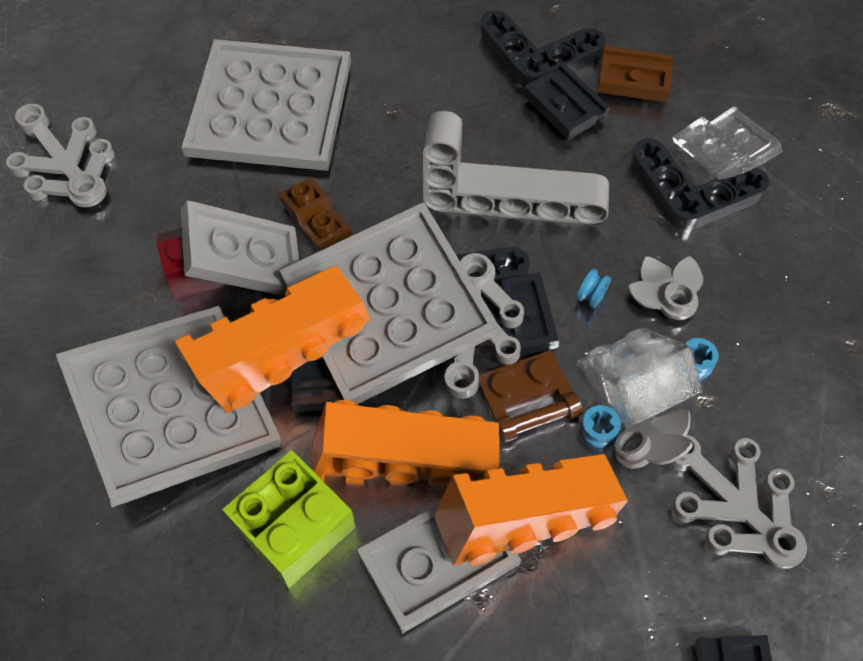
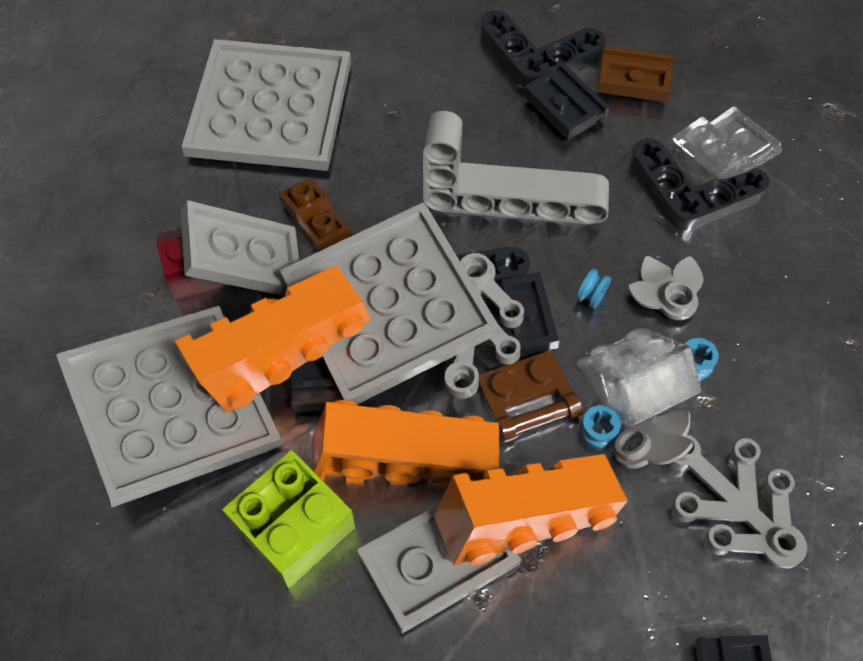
(83, 187): light grey plant -> none

